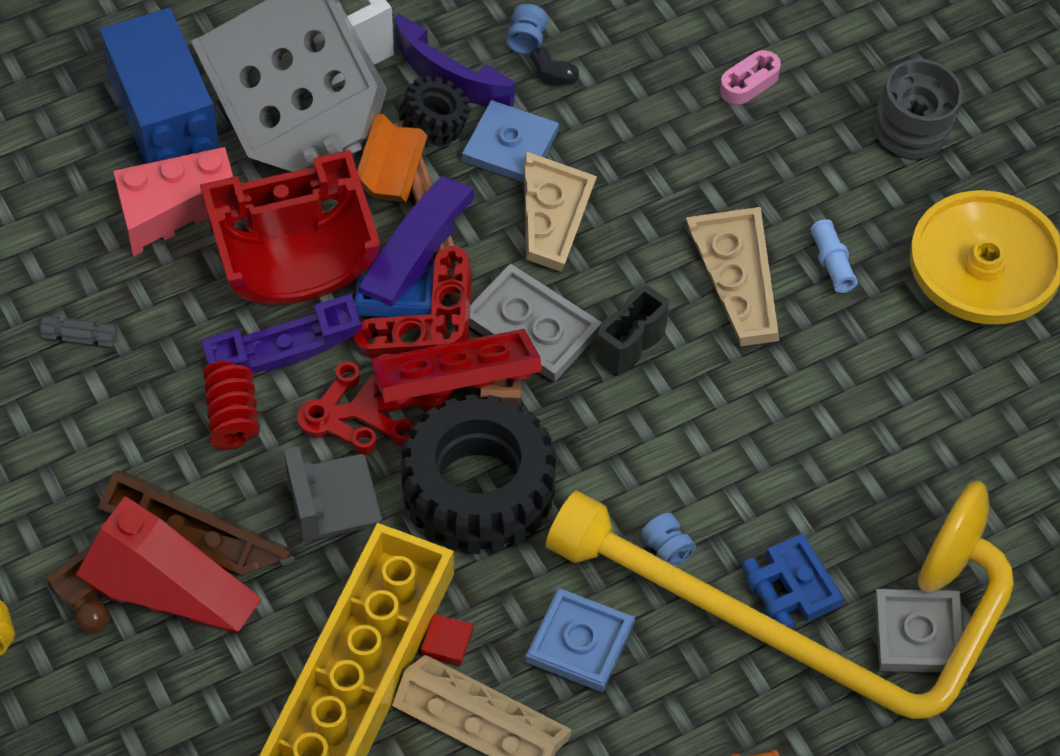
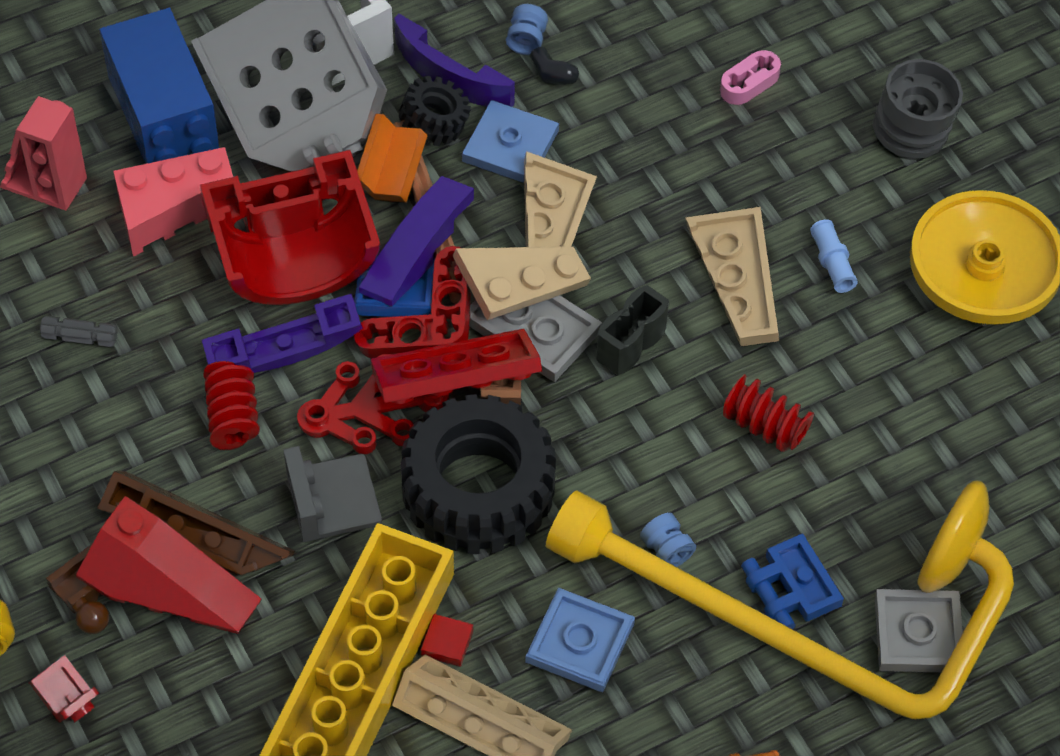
(46, 155): none -> coral wedge
(64, 691): none -> bracket
(519, 276): none -> tan wing
(766, 415): none -> red piece

